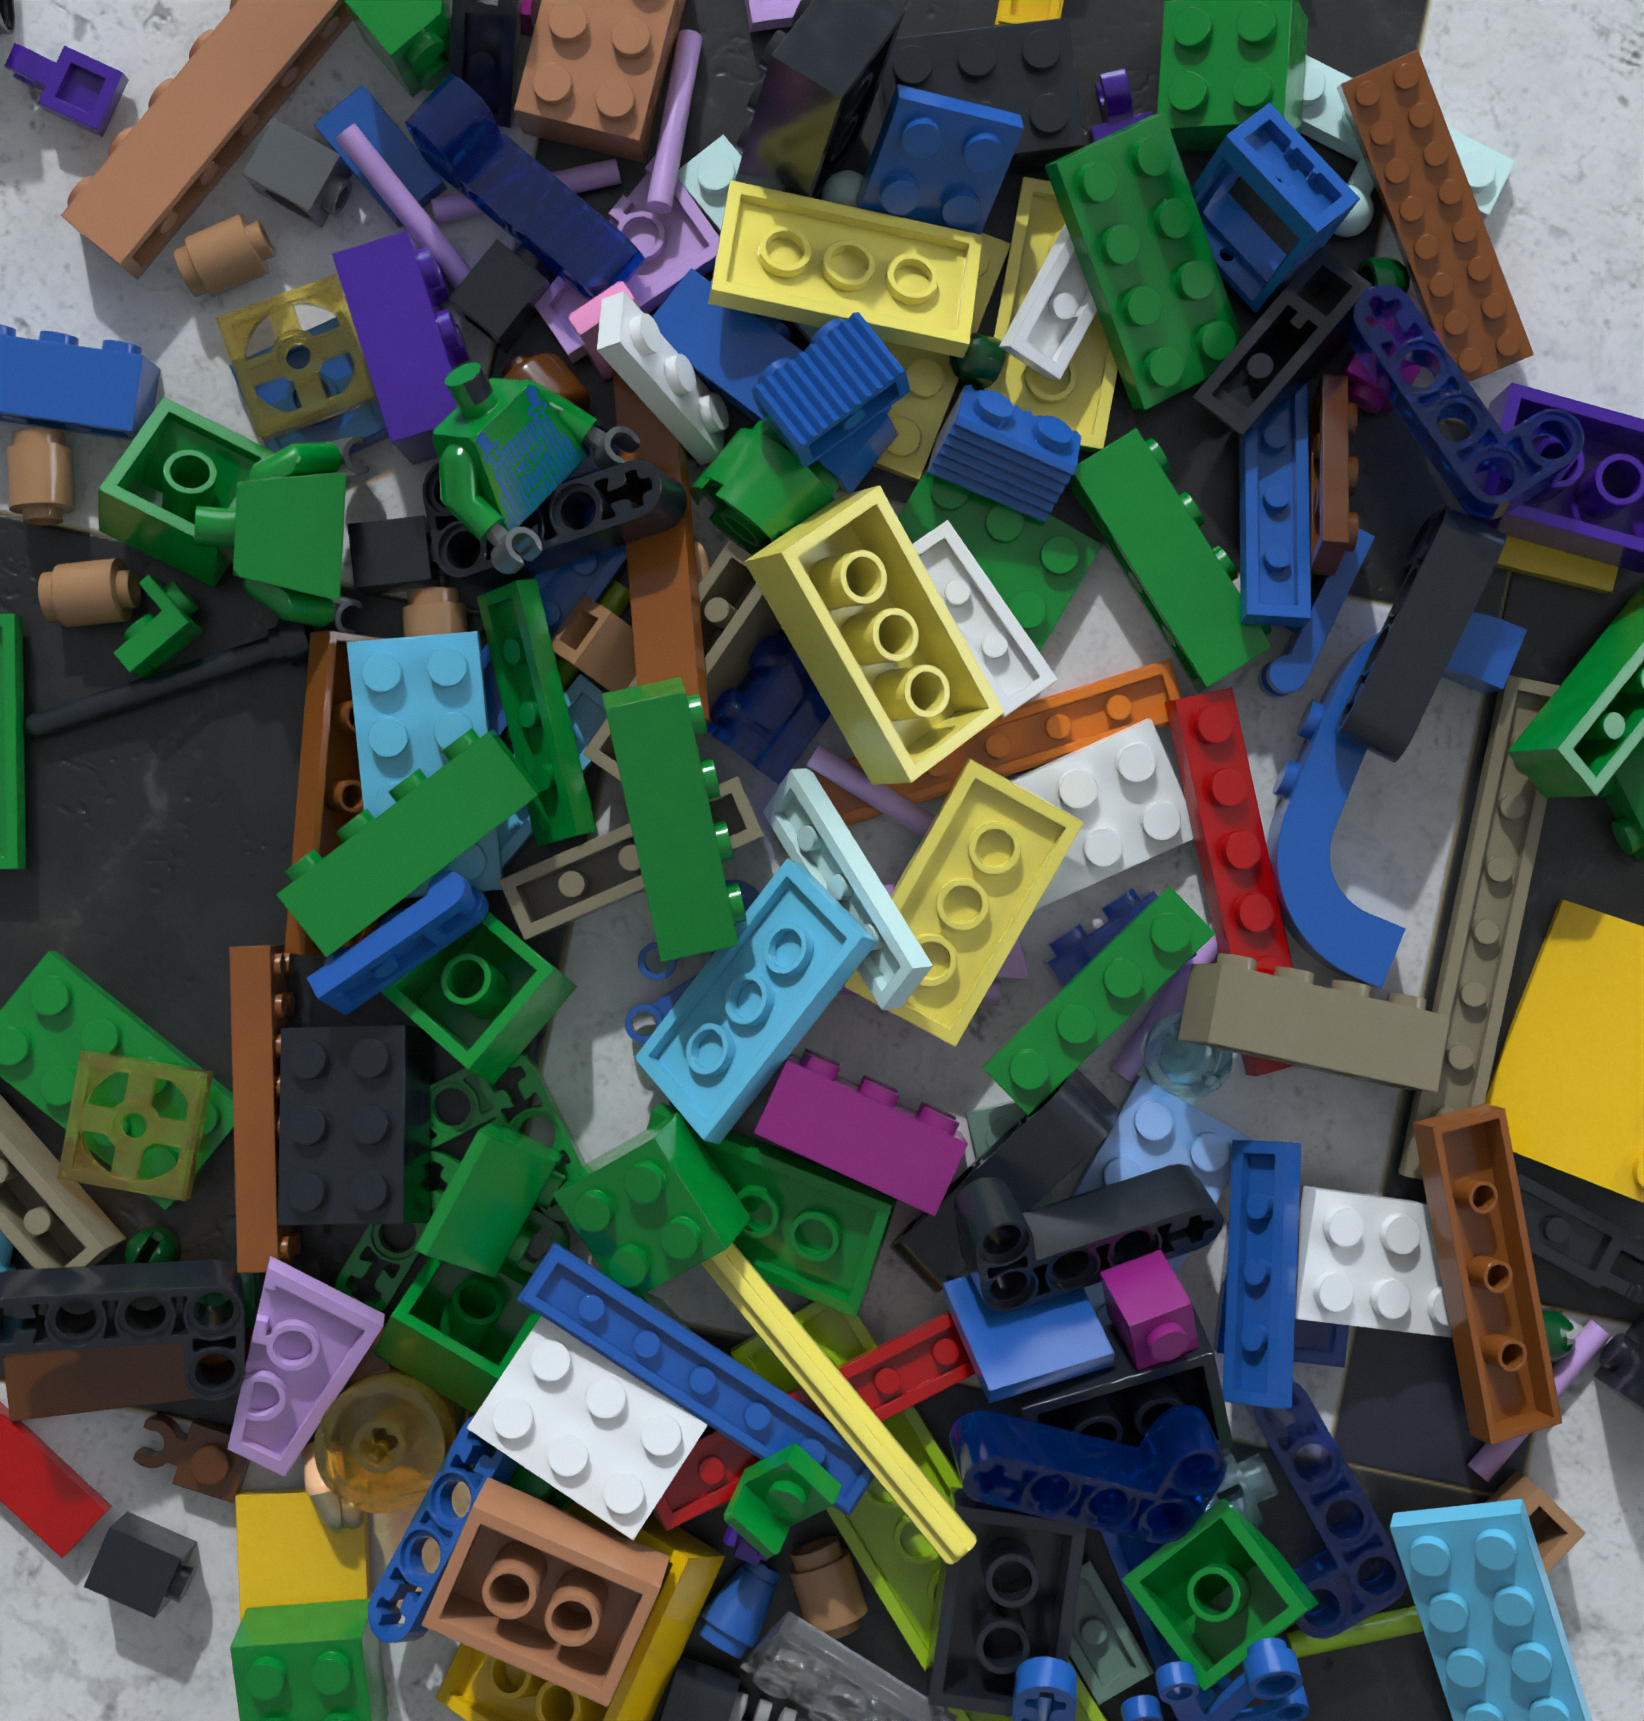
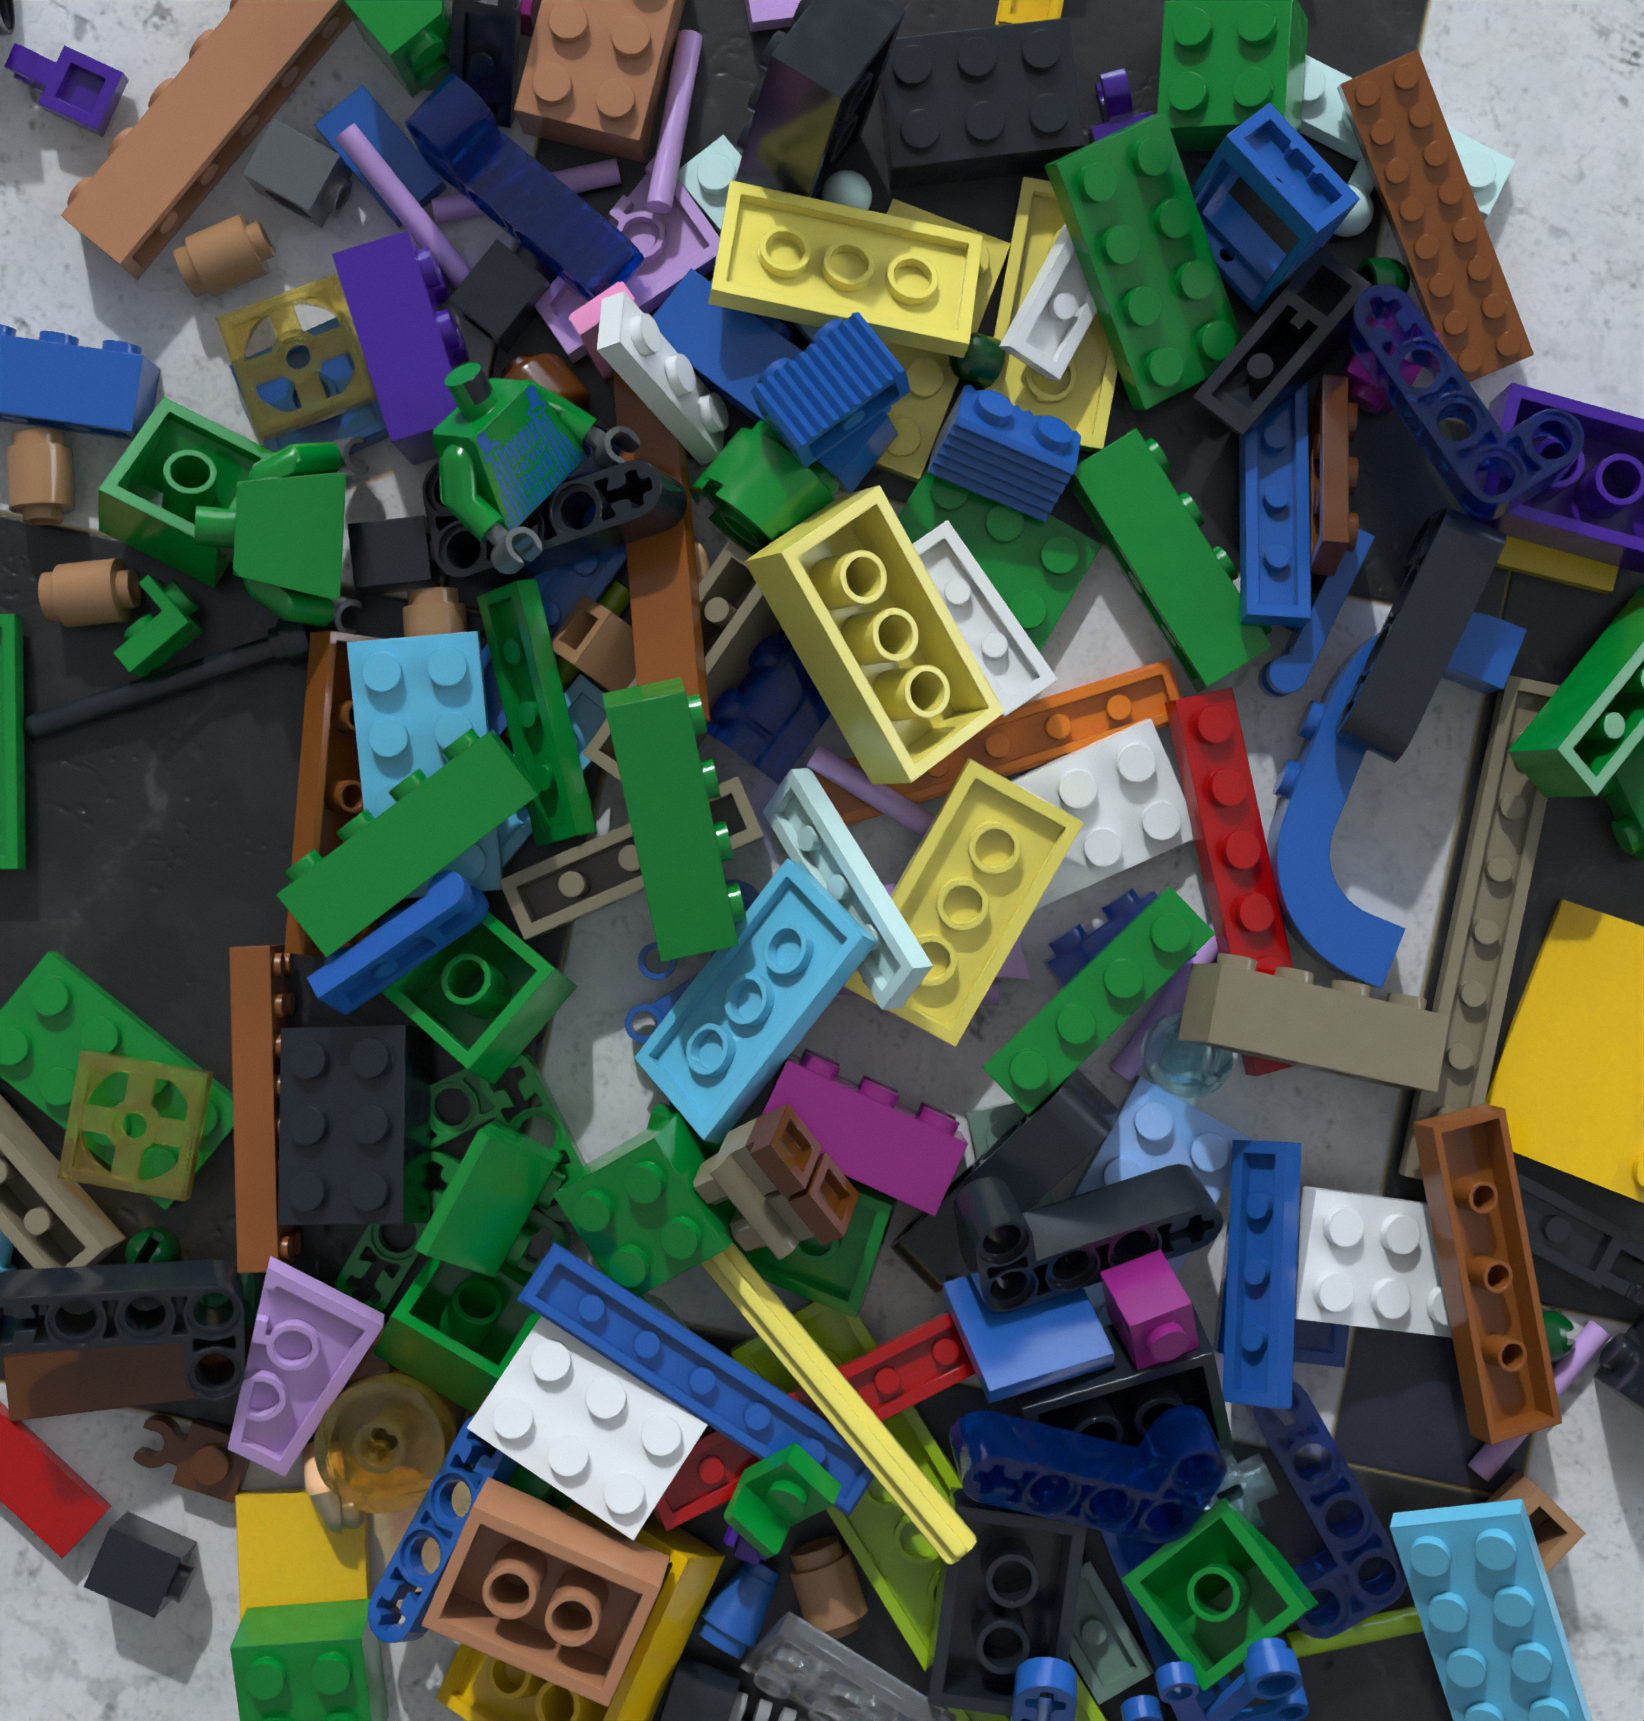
(778, 1184): none -> hips
(939, 160): blue plate -> none

